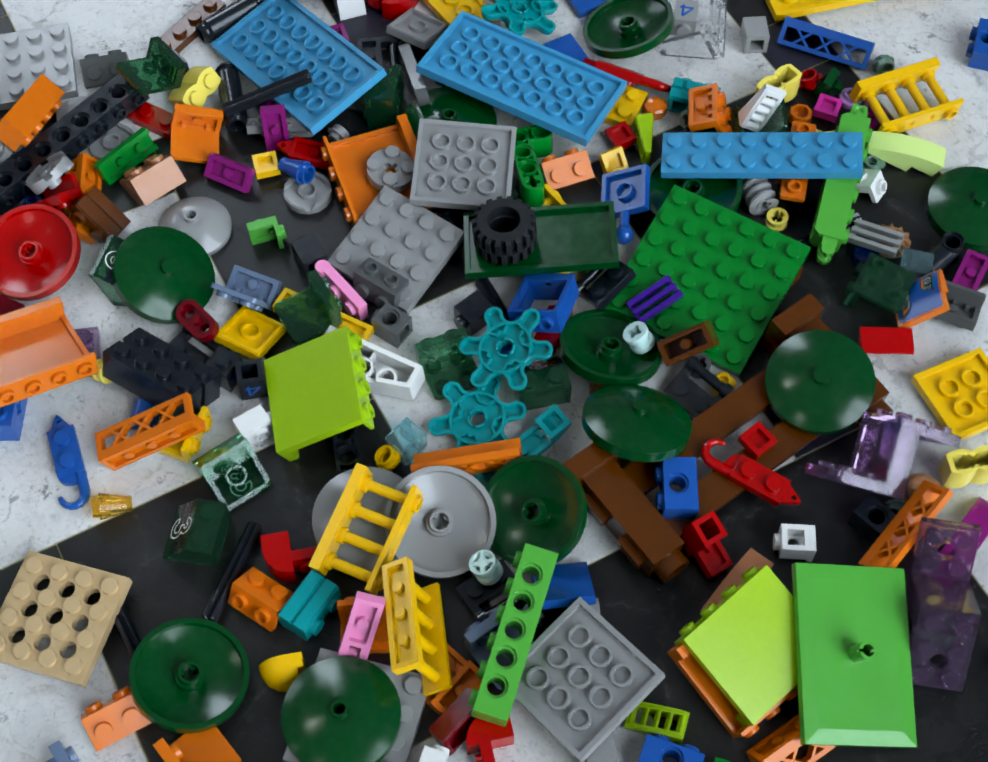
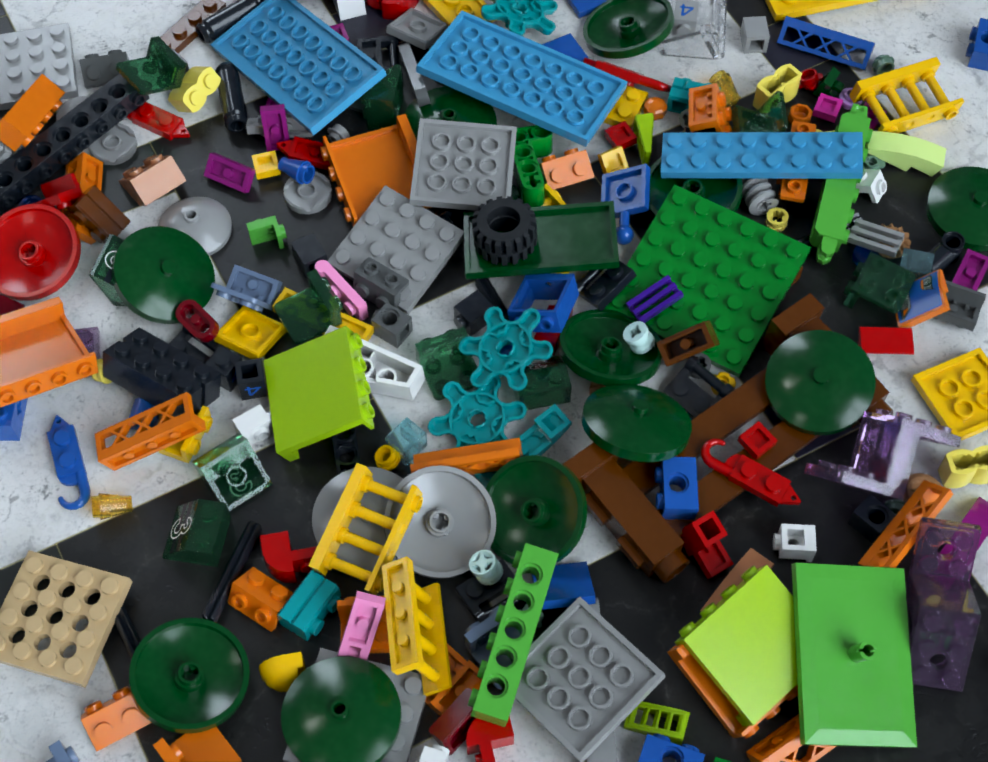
(49, 174): light grey plate -> none
(125, 156): green hinge -> none
(194, 133): orange bracket -> none
(267, 93): black axle -> none
(390, 158): light grey plate -> none
(726, 84): none -> clear yellow cone
(755, 120): white slope -> none

